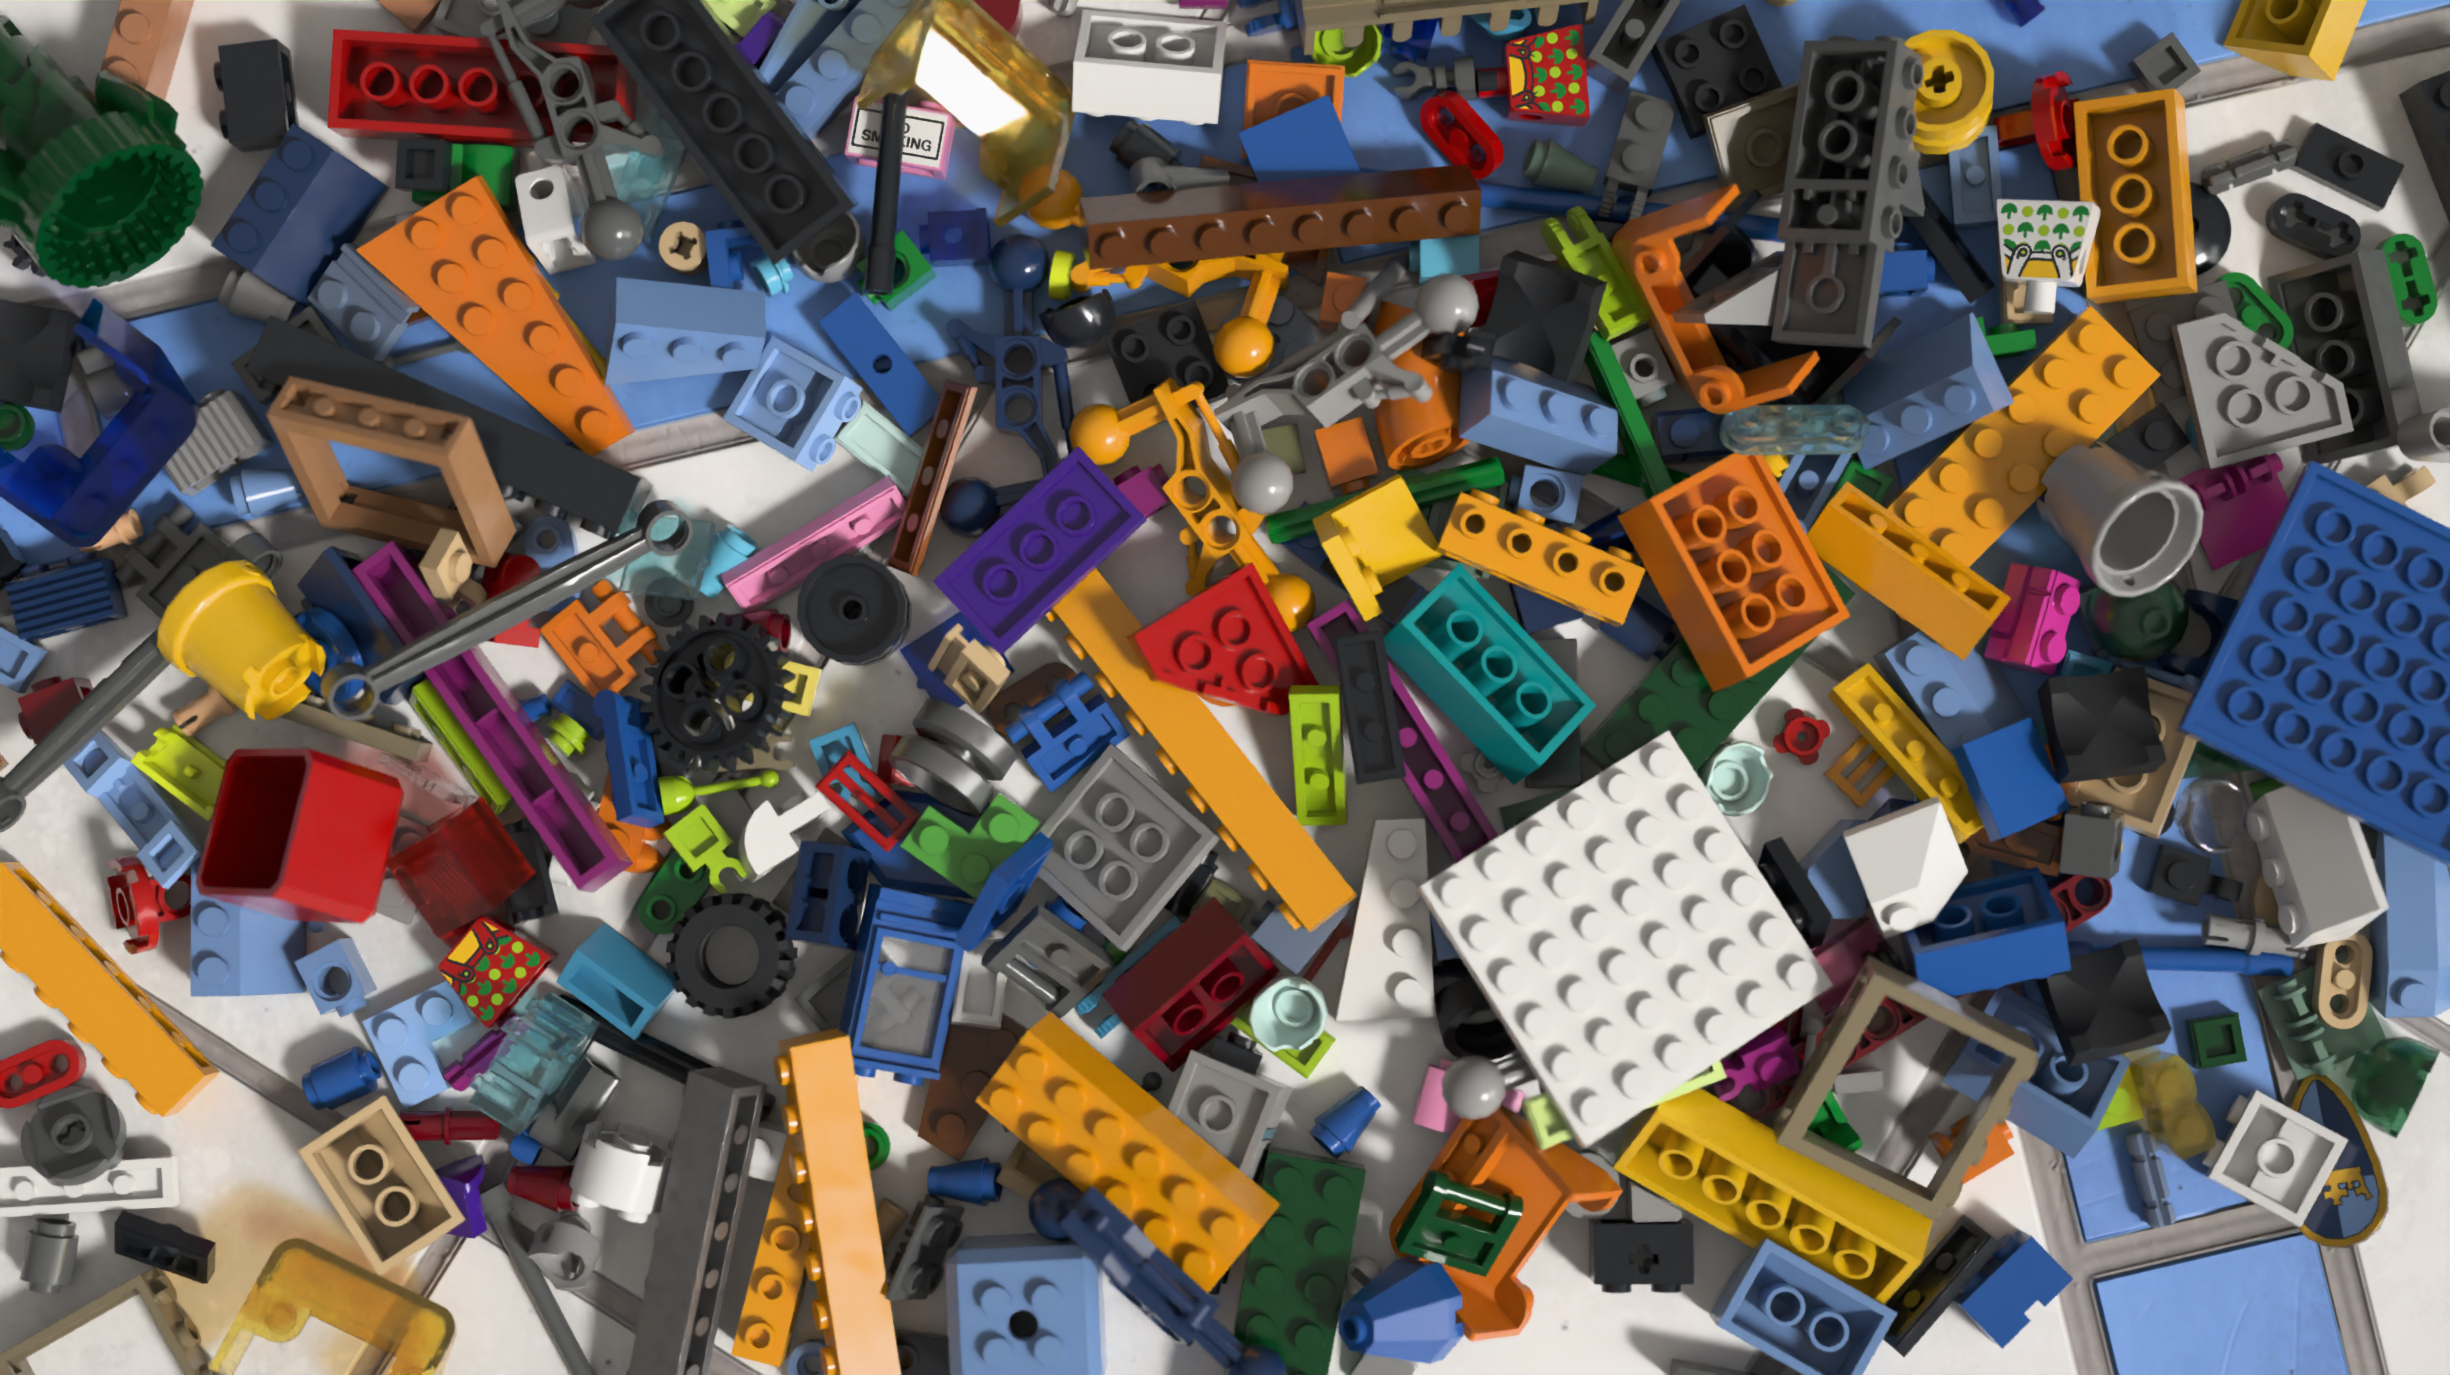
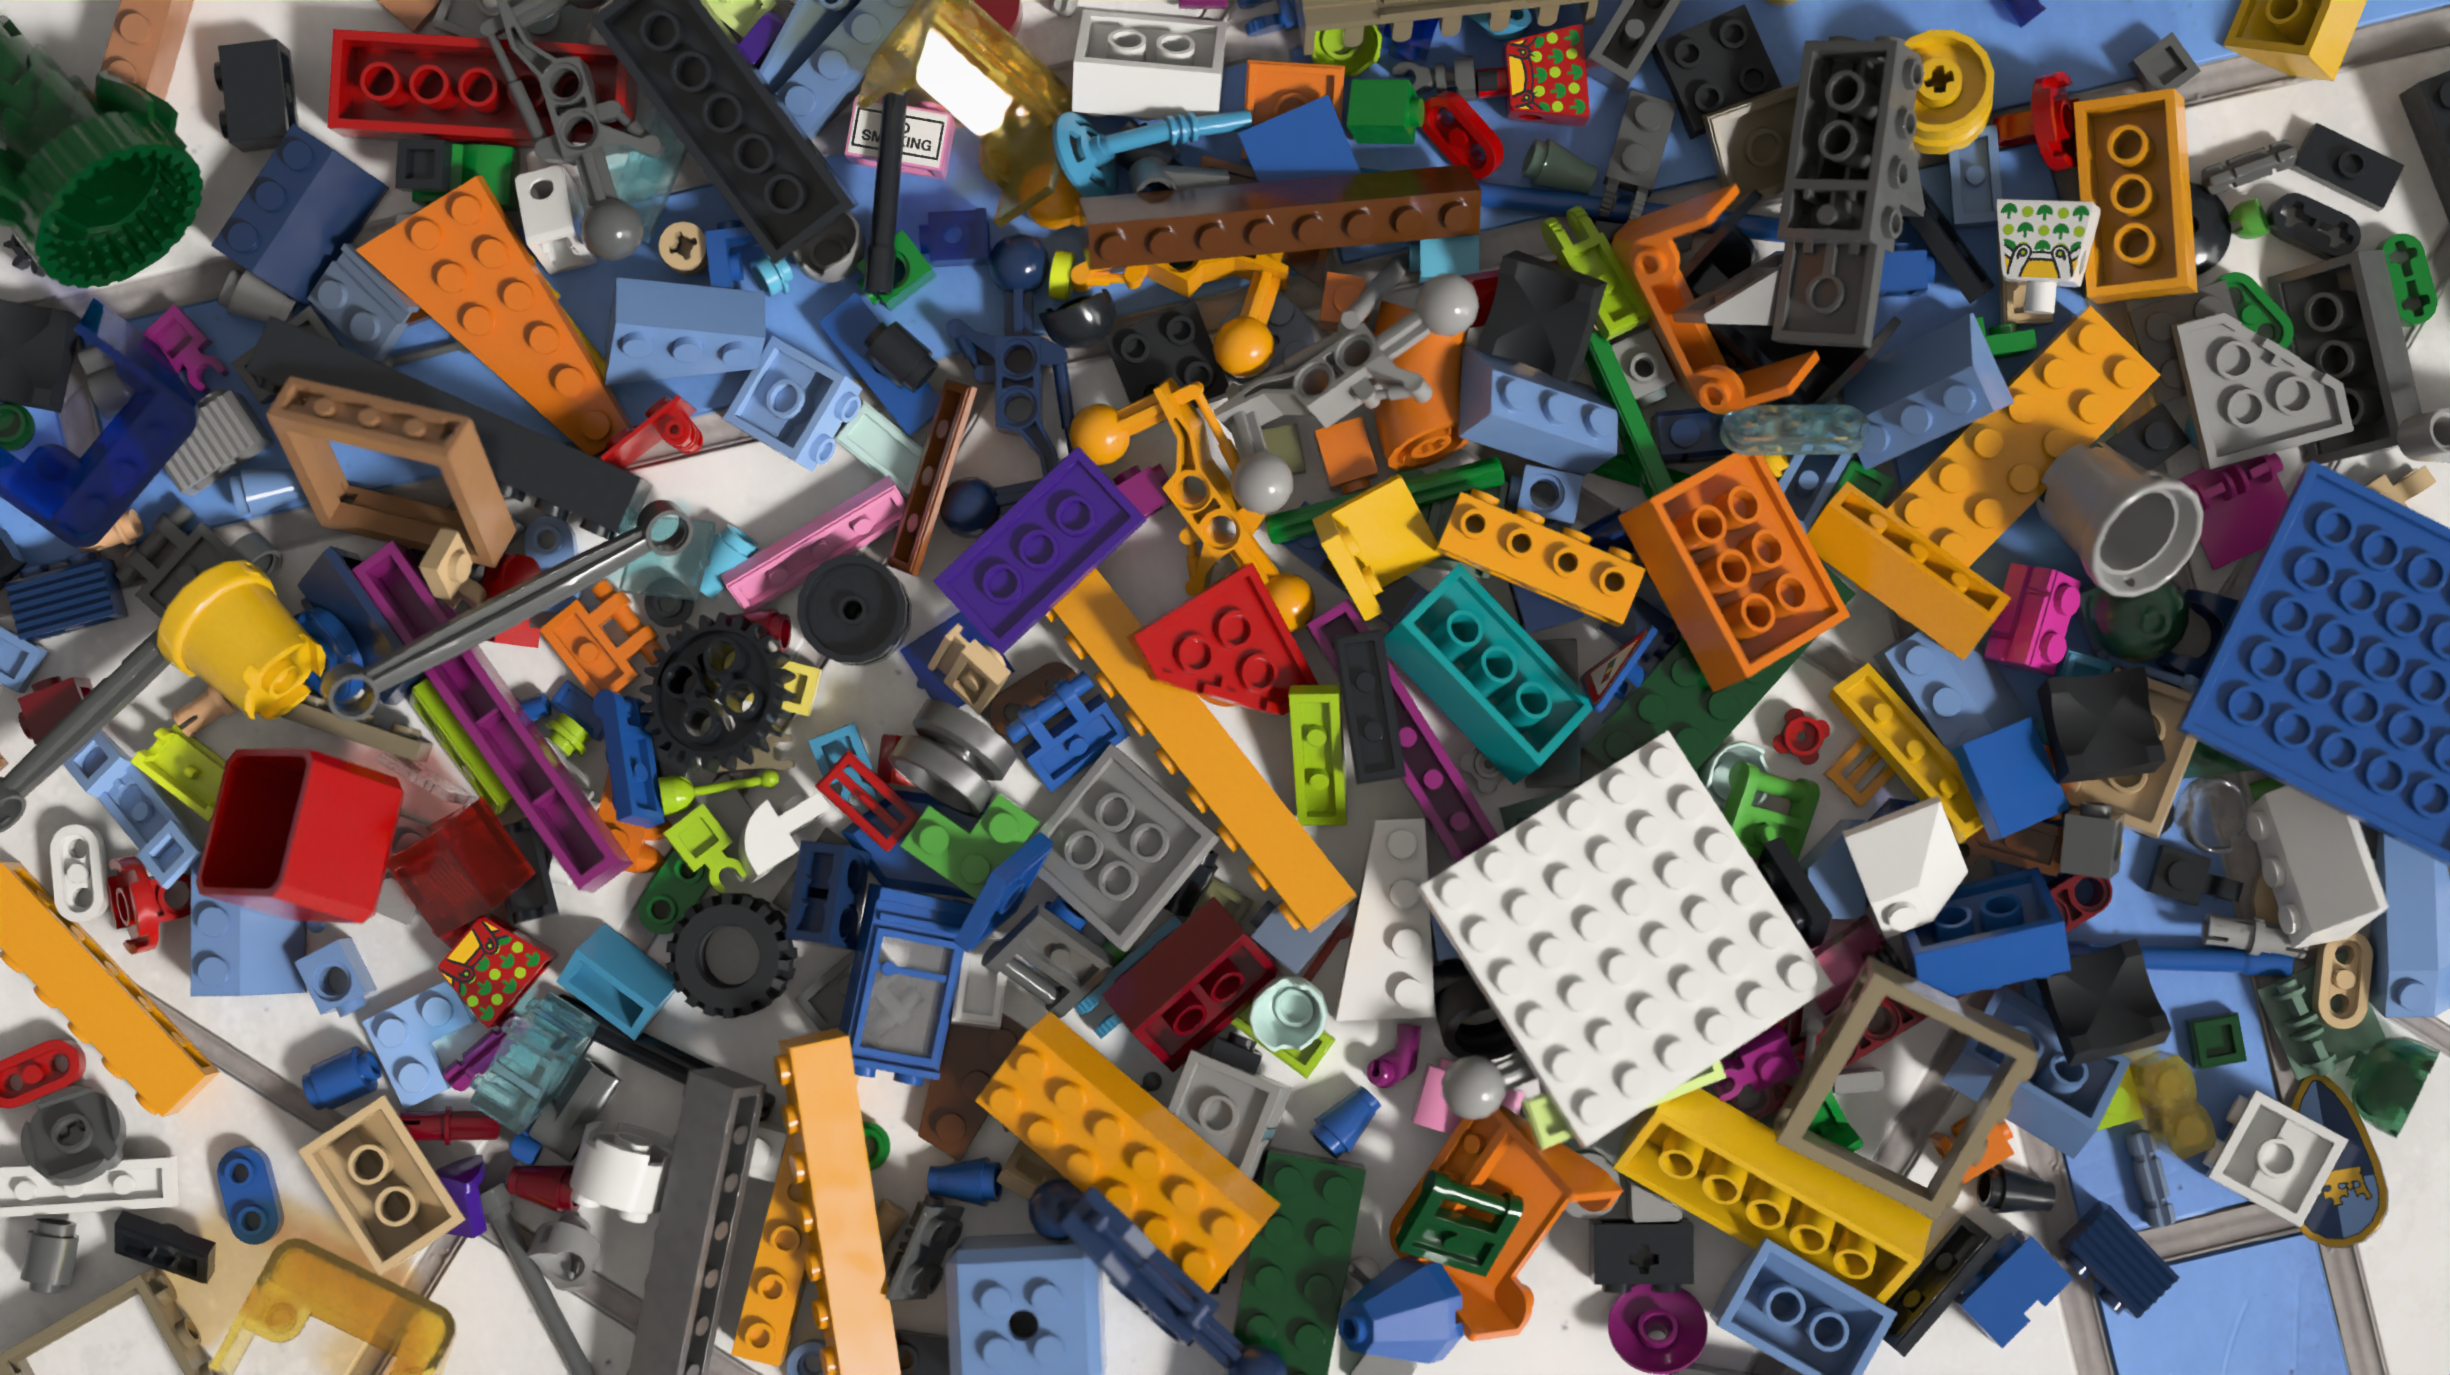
(74, 873): none -> white plate
(184, 346): none -> magenta plate
(255, 1194): none -> blue plate
(666, 421): none -> red hinge
(900, 356): none -> black brick
(1101, 148): none -> dark azure dish
(1384, 111): none -> green brick
(1399, 1061): none -> magenta arm
(1460, 352): black plate -> none
(1609, 674): none -> piece
(1644, 1311): none -> magenta dish
(1760, 825): none -> bright green plate
(2013, 1191): none -> black cone
(2117, 1260): none -> dark blue brick
(2252, 219): none -> bright green hinge

